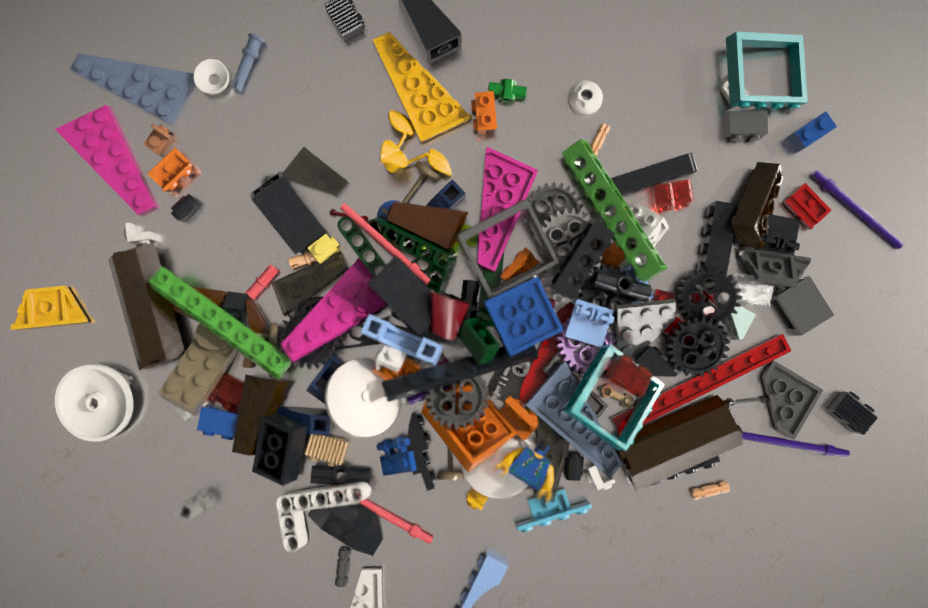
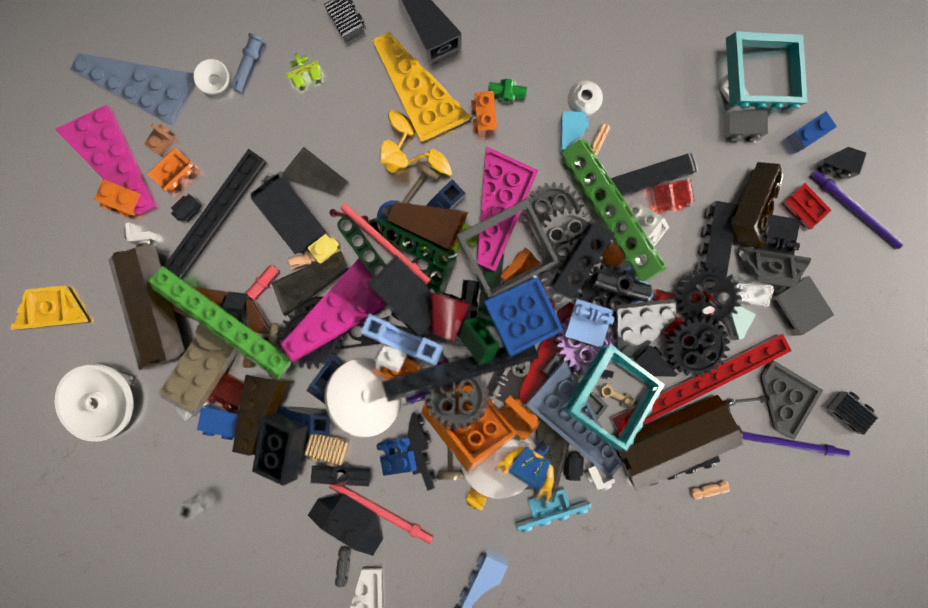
(118, 197): none -> orange bracket
(214, 213): none -> black plate
(295, 75): none -> lime hips
(314, 501): white beam -> none
(572, 128): none -> medium azure slope
(629, 375): clear red brick -> none
(845, 162): none -> black slope

